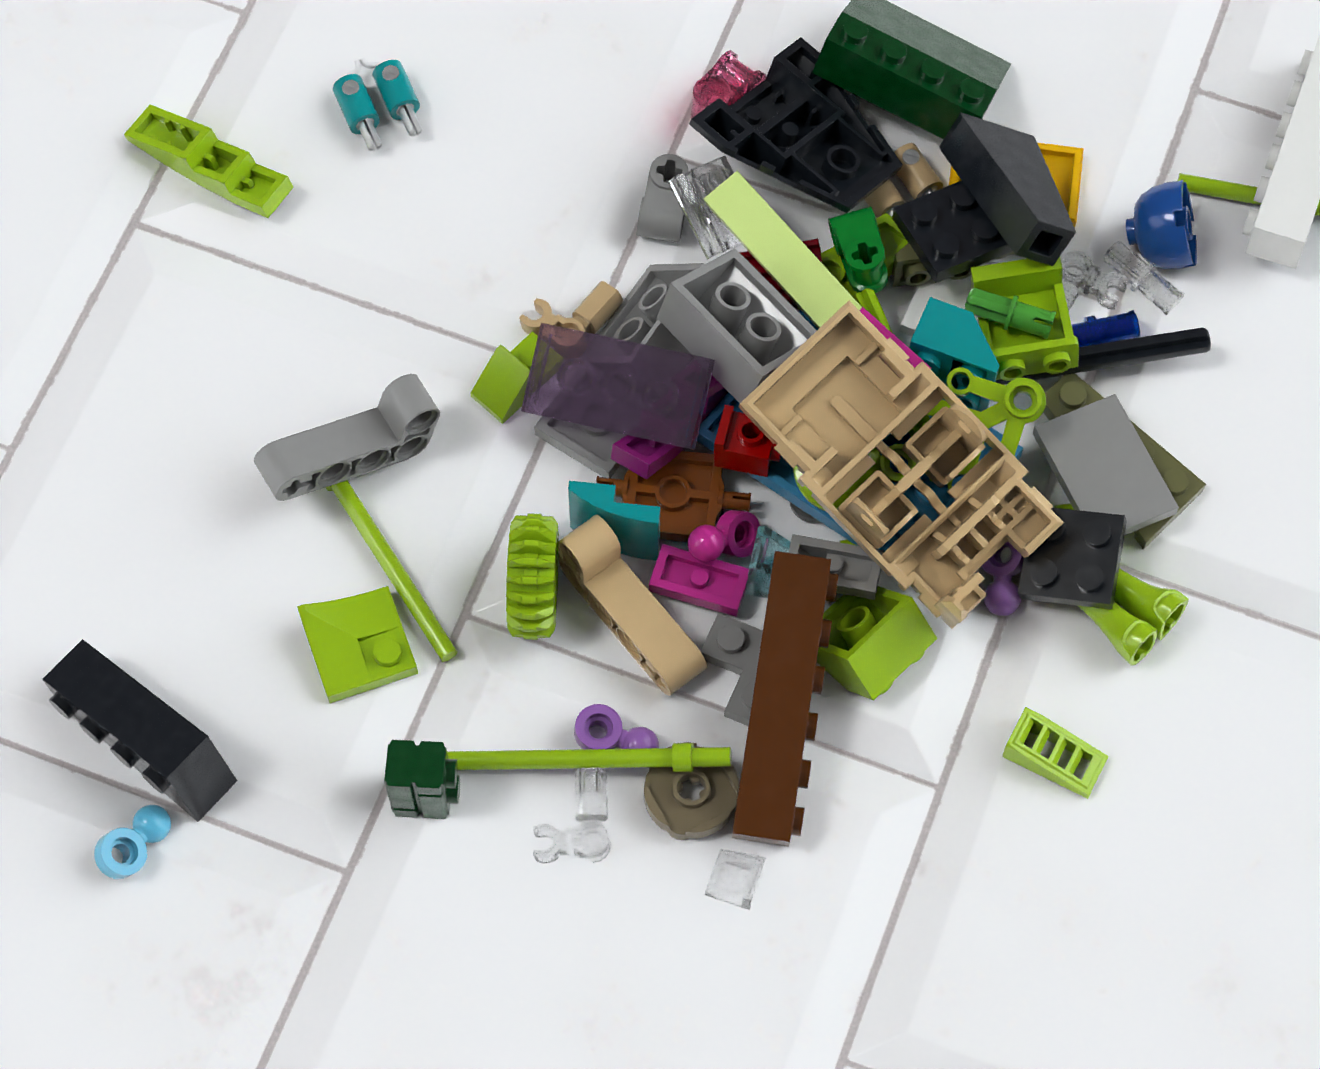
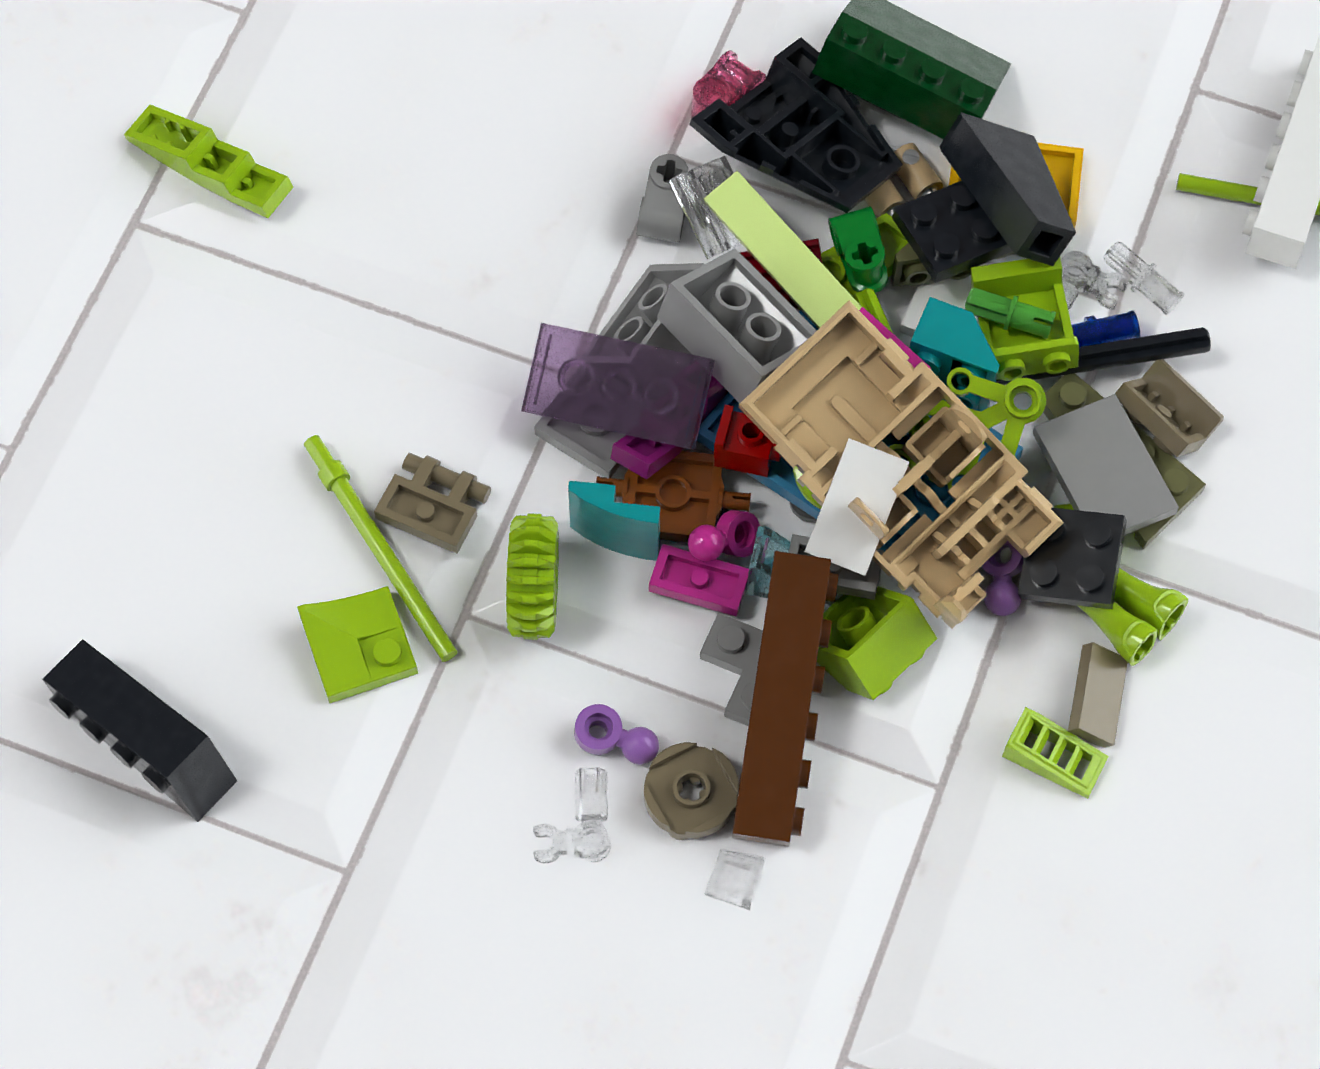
(149, 826): medium azure plate -> none
(352, 445): light grey beam -> none
(358, 105): teal piece -> none
(421, 779): dark green brick -> none
(426, 512): none -> dark tan plate
(505, 379): lime slope -> none
(587, 317): tan bar -> none
(595, 569): tan beam -> none
(680, 757): lime bar -> none
(838, 531): none -> white sticker
(1098, 695): none -> tile
(1164, 226): blue cylinder -> none
(1169, 409): none -> dark tan bracket

